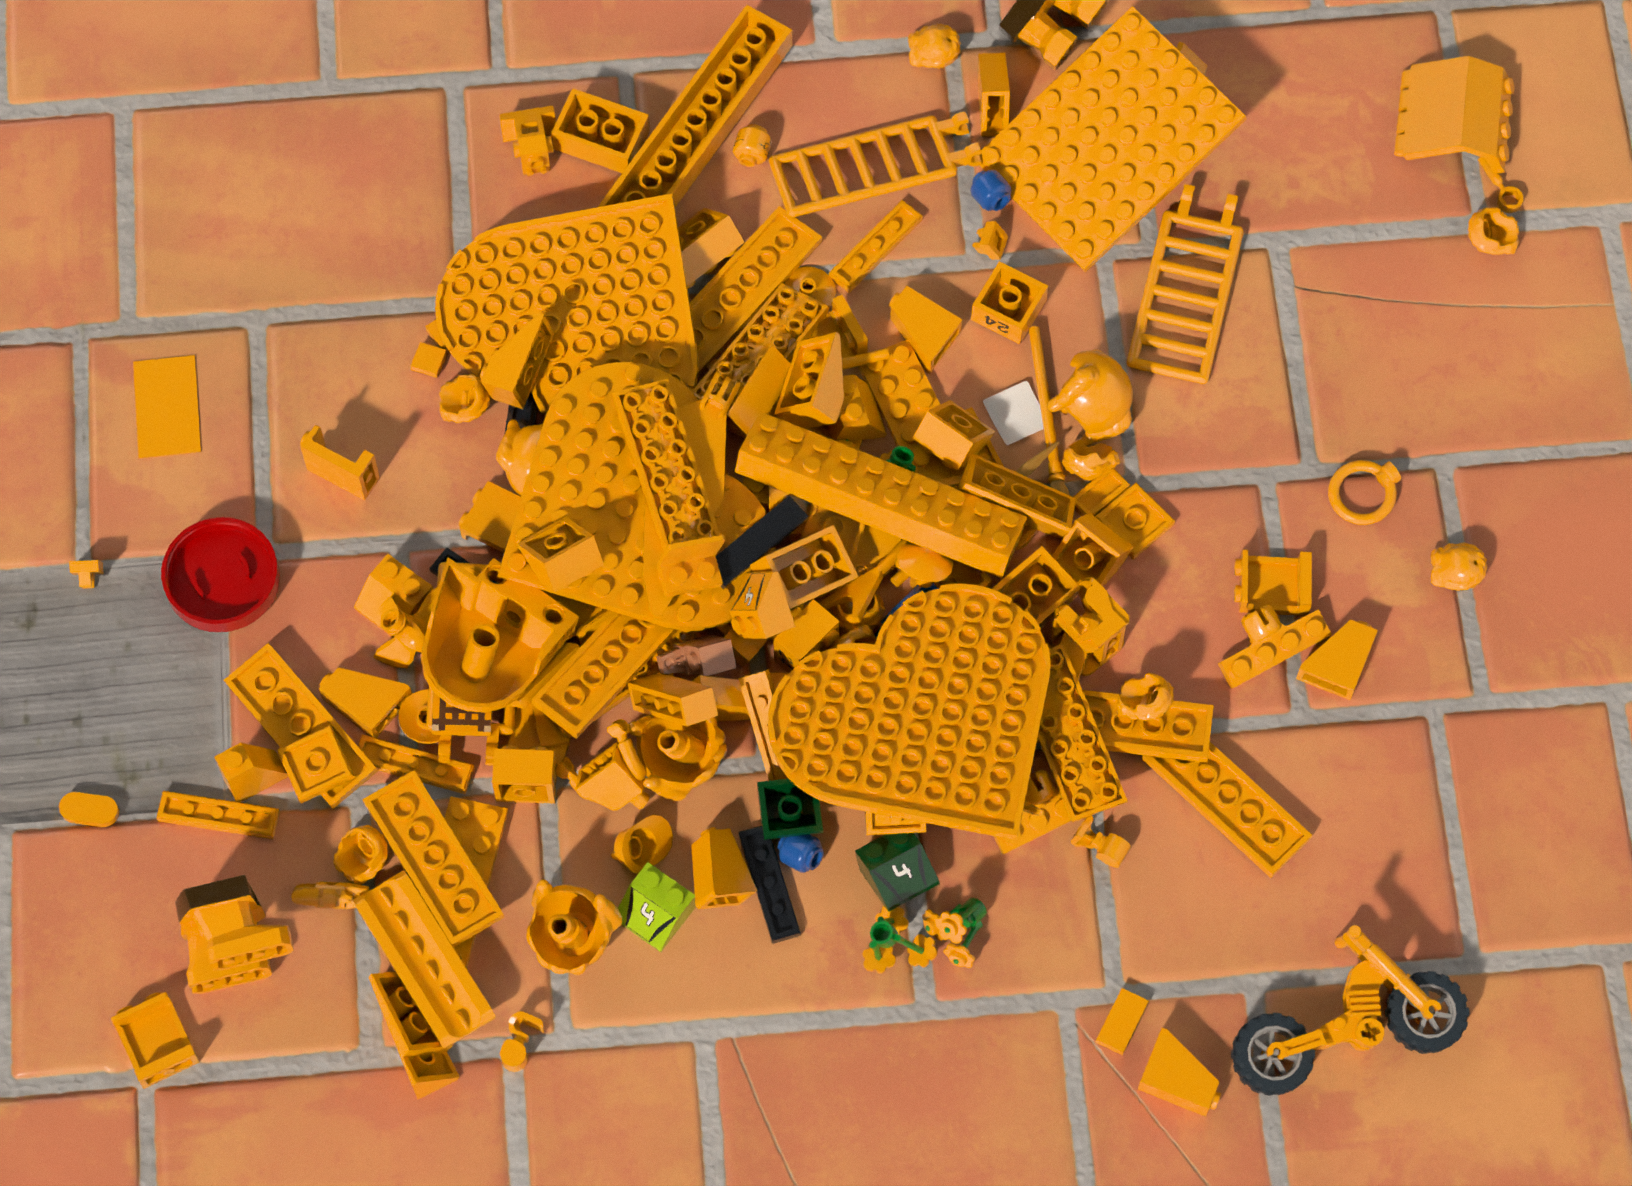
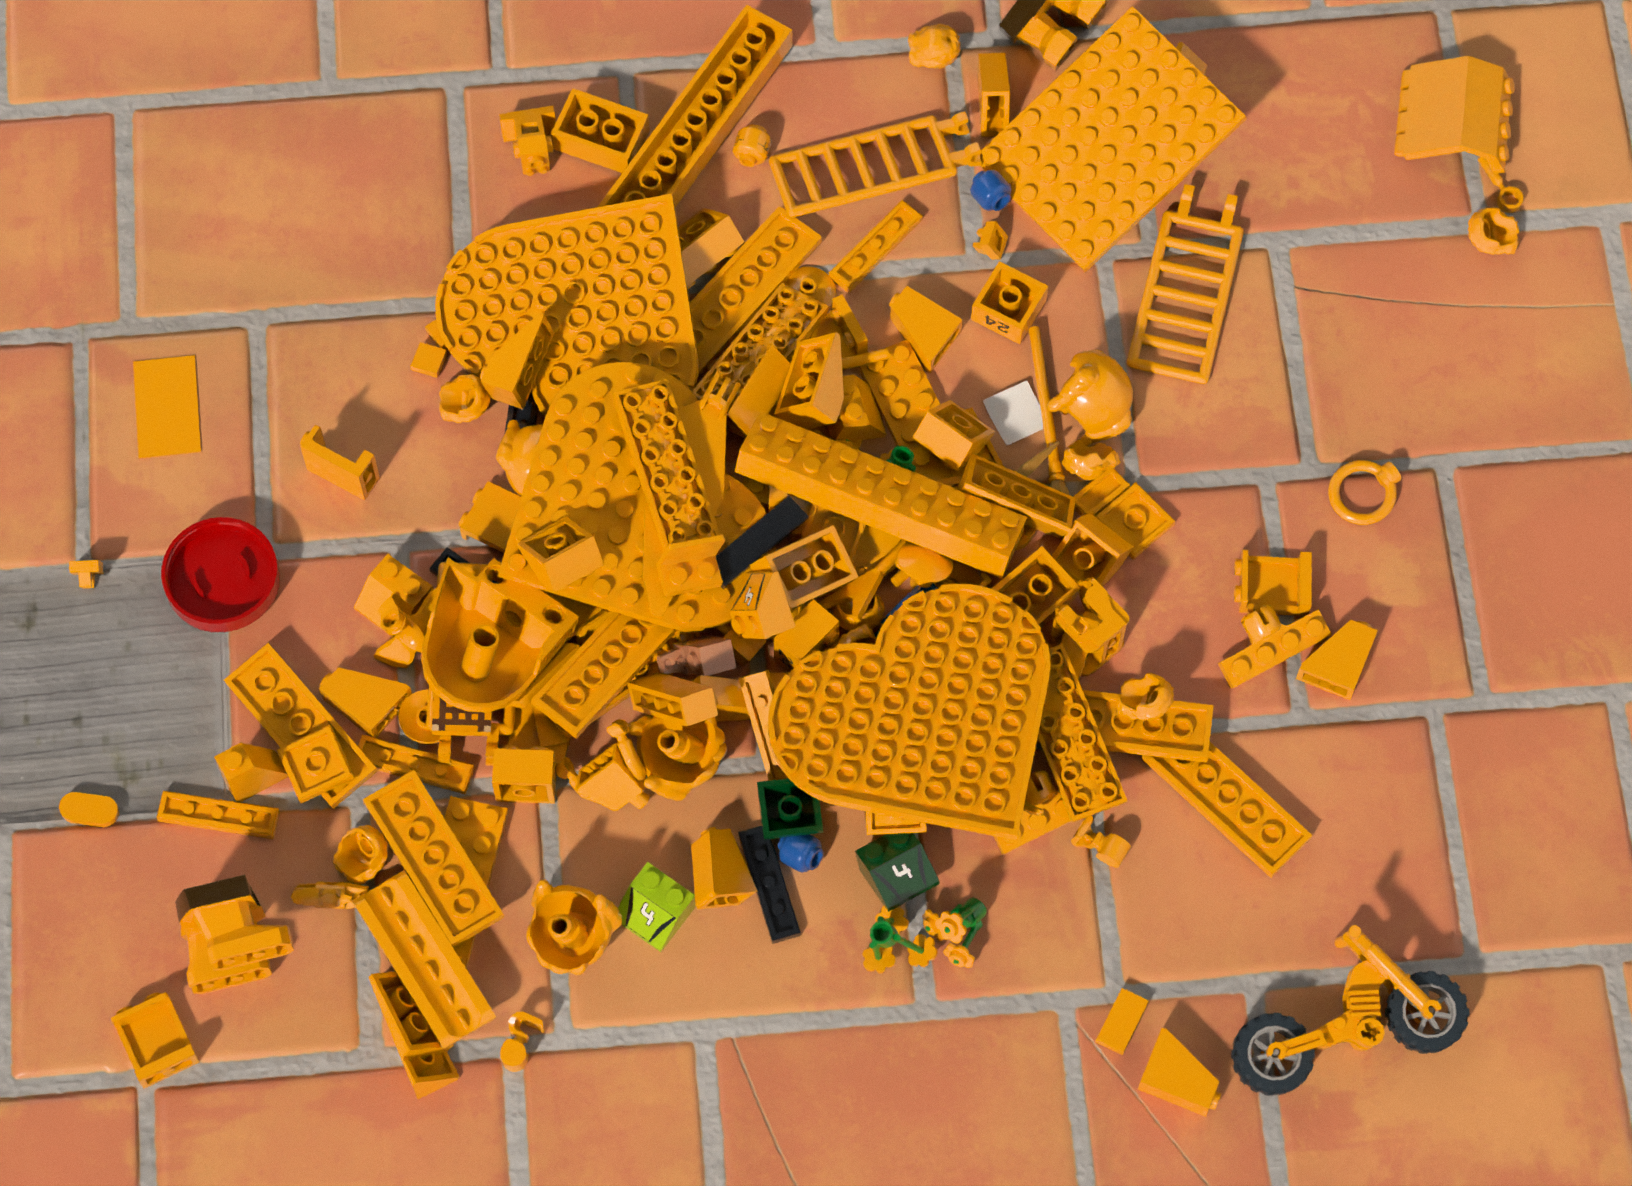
(643, 843): light orange piece -> none
(1458, 566): light orange hair -> none

